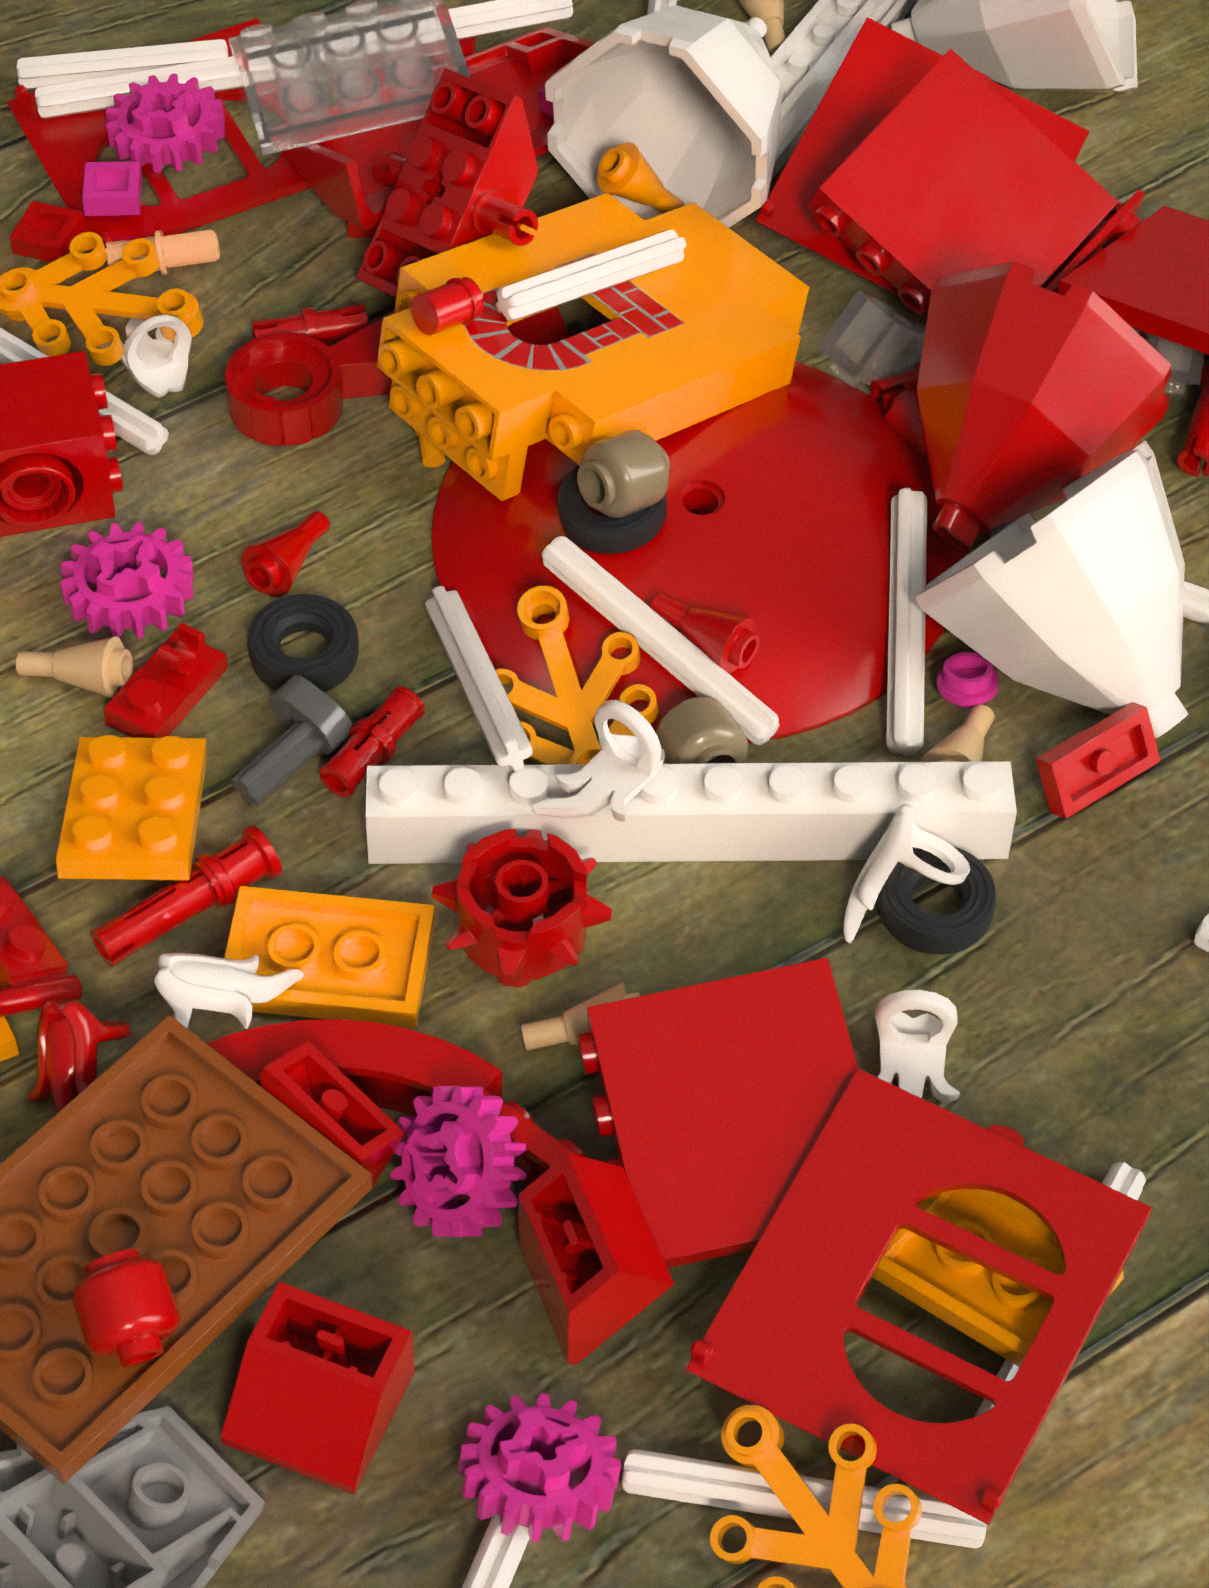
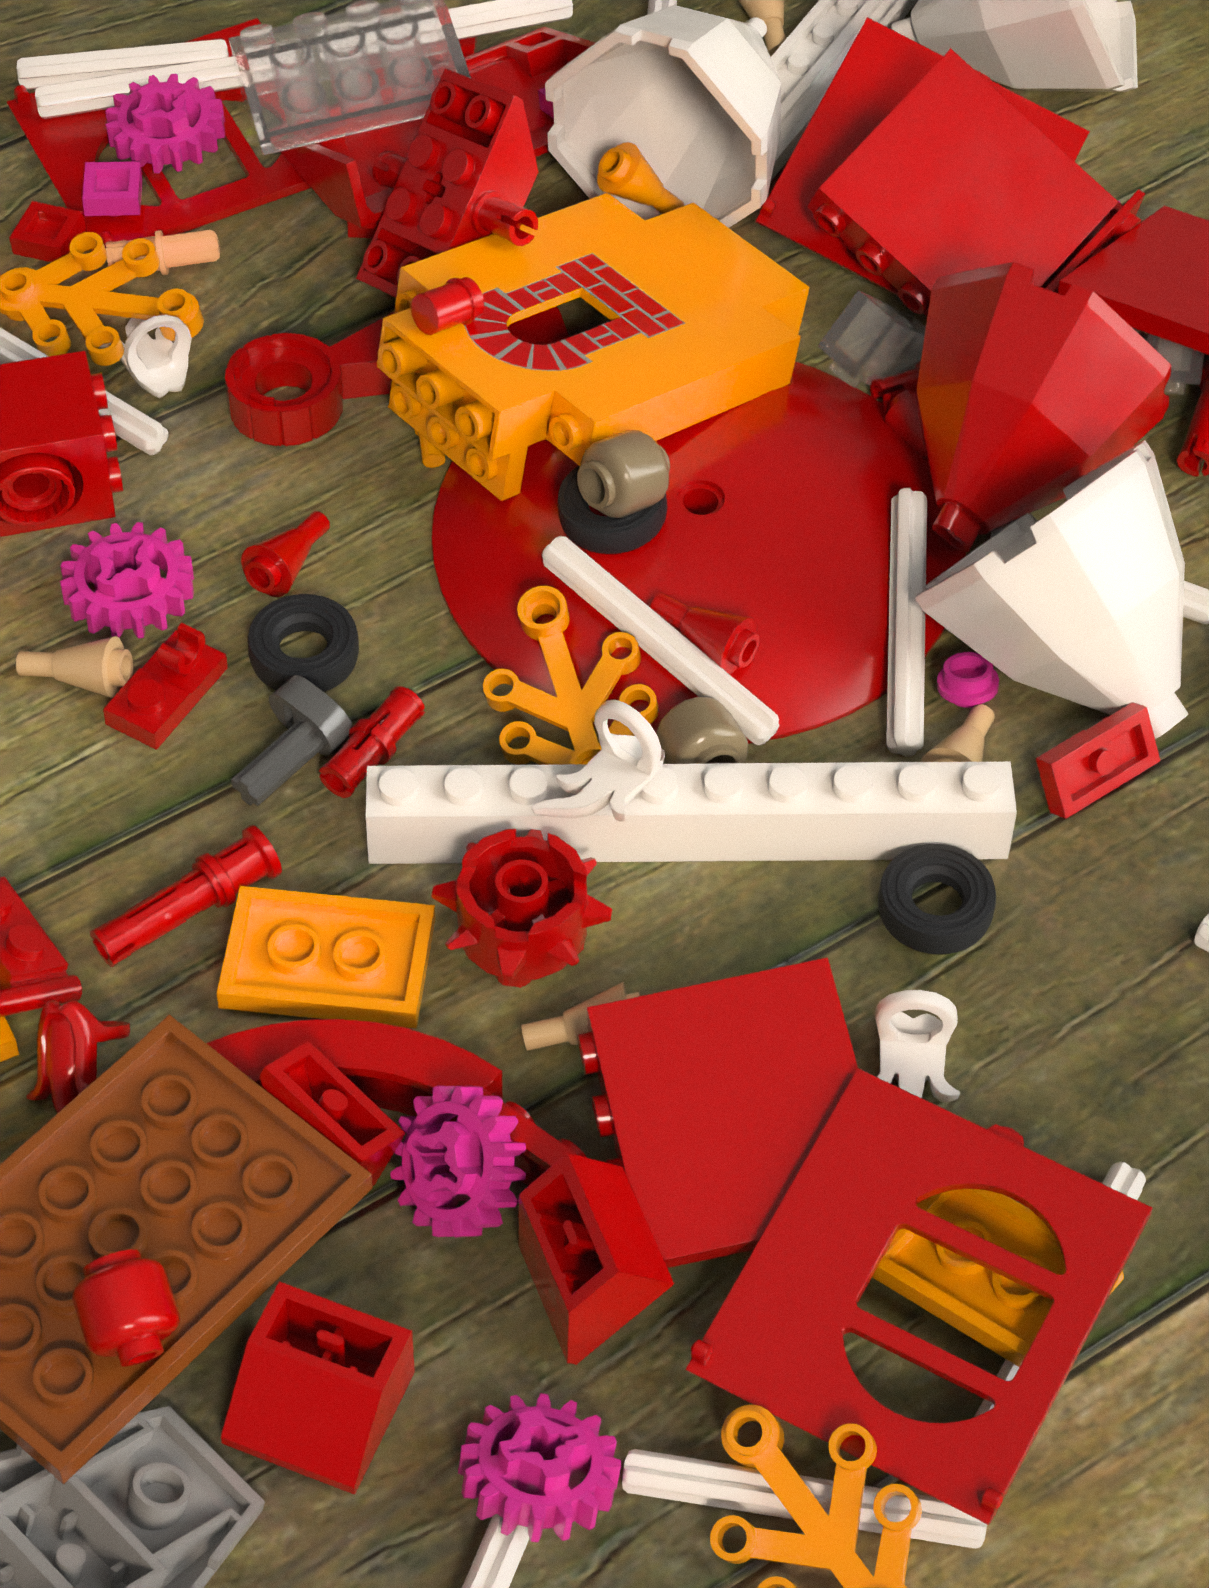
(132, 808): light orange plate -> none
(217, 985): white piece -> none
(324, 325): red pin -> none
(478, 679): white axle -> none
(590, 275): white axle -> none
(894, 847): white piece -> none

